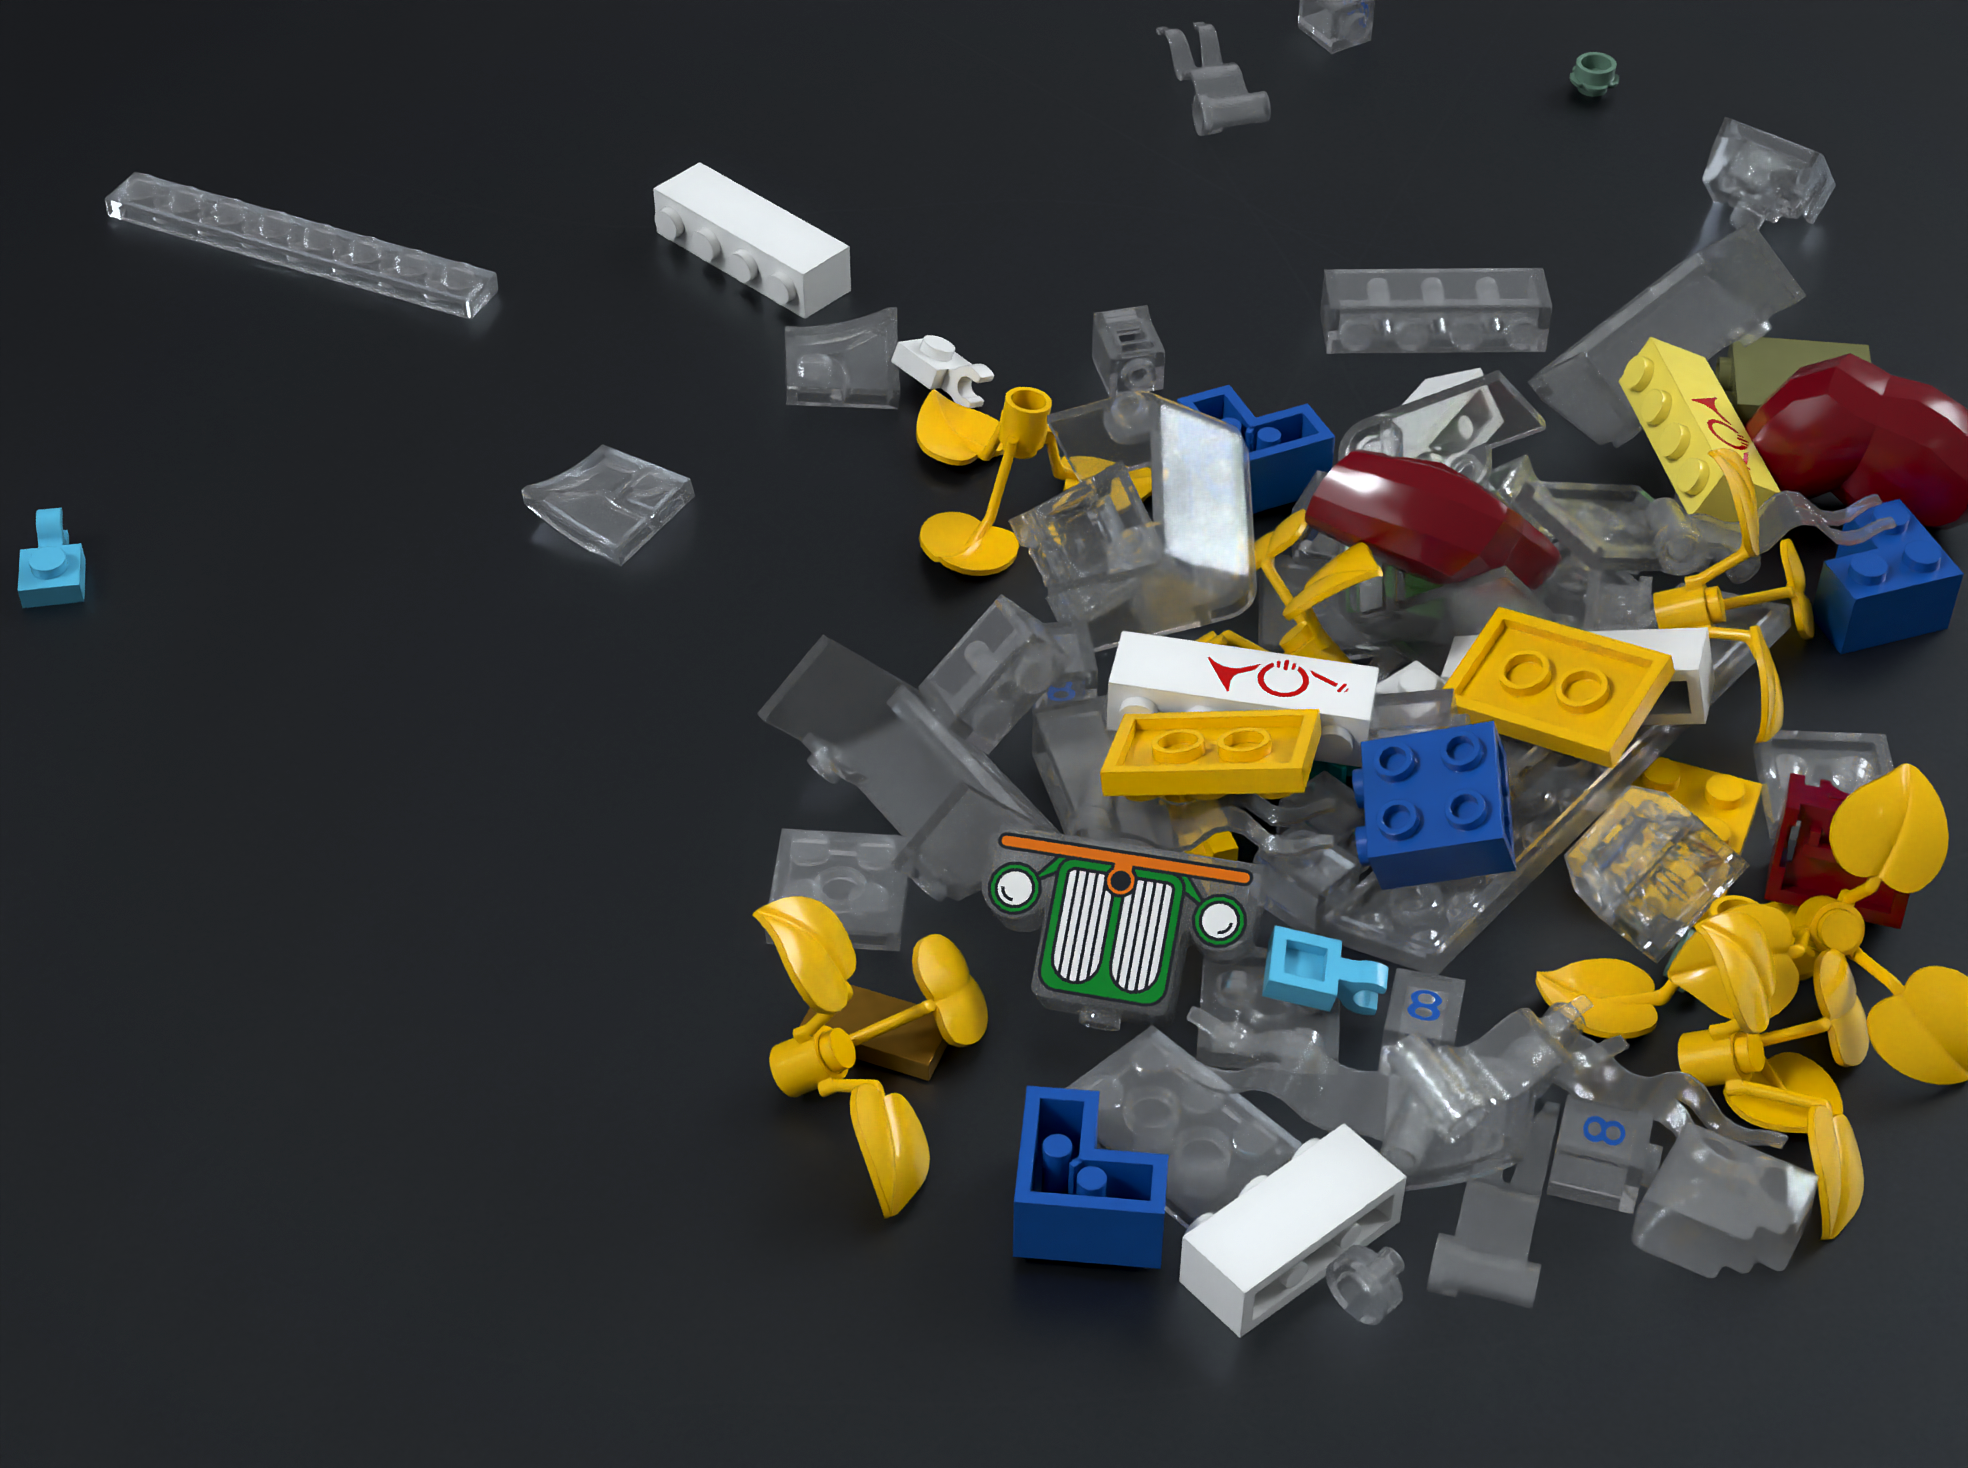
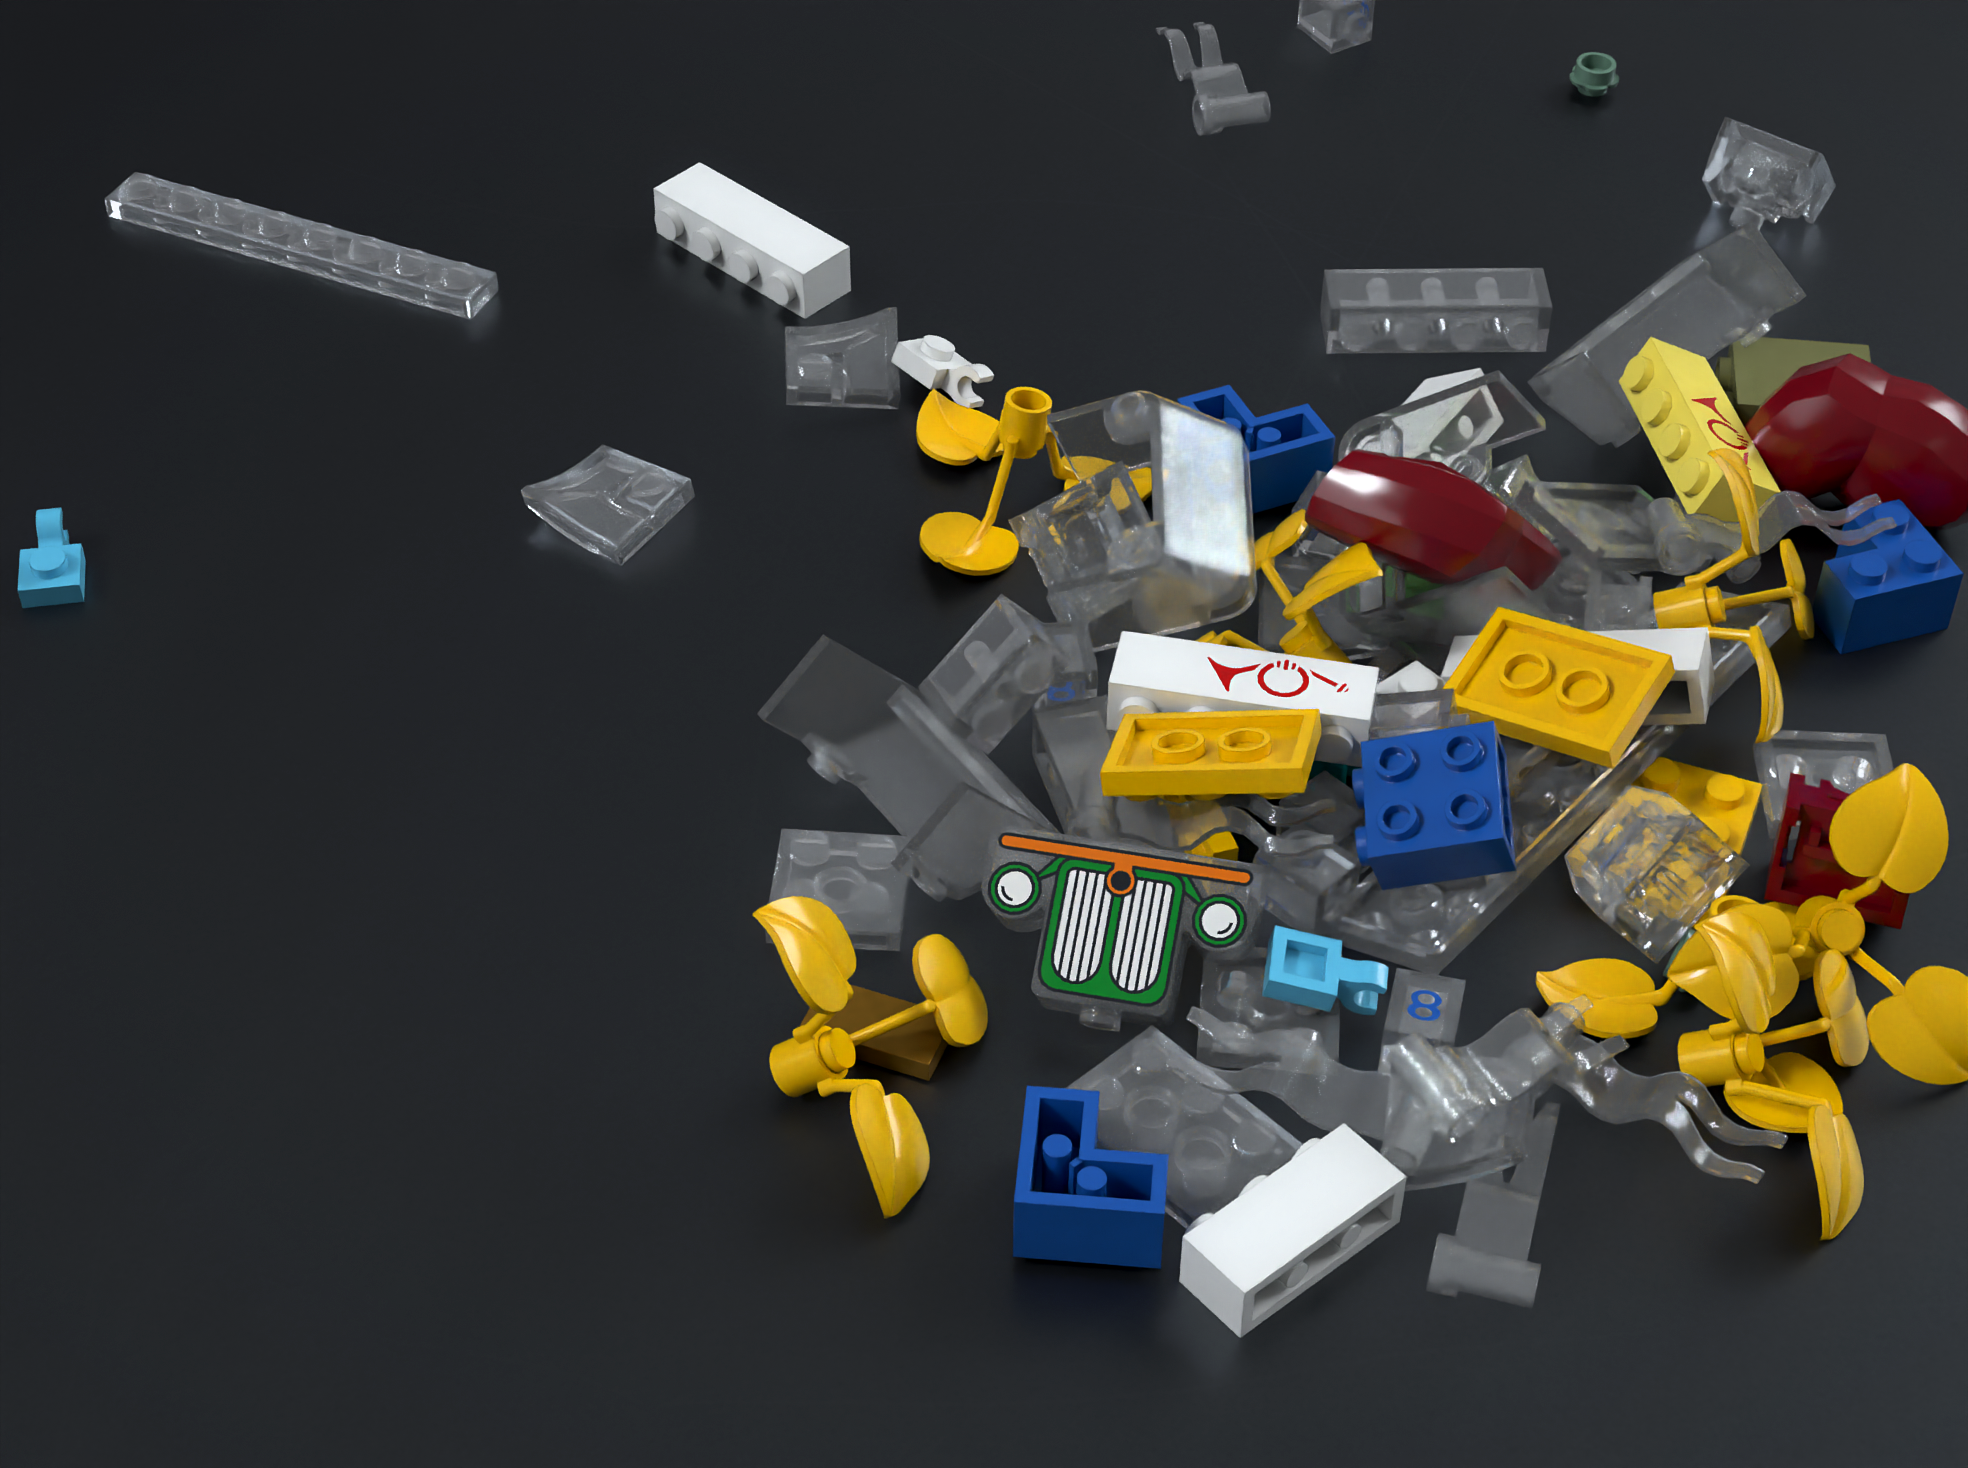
(1127, 364): clear window -> none
(1366, 1282): clear tile -> none
(1603, 1154): clear brick -> none
(1723, 1206): clear piece -> none

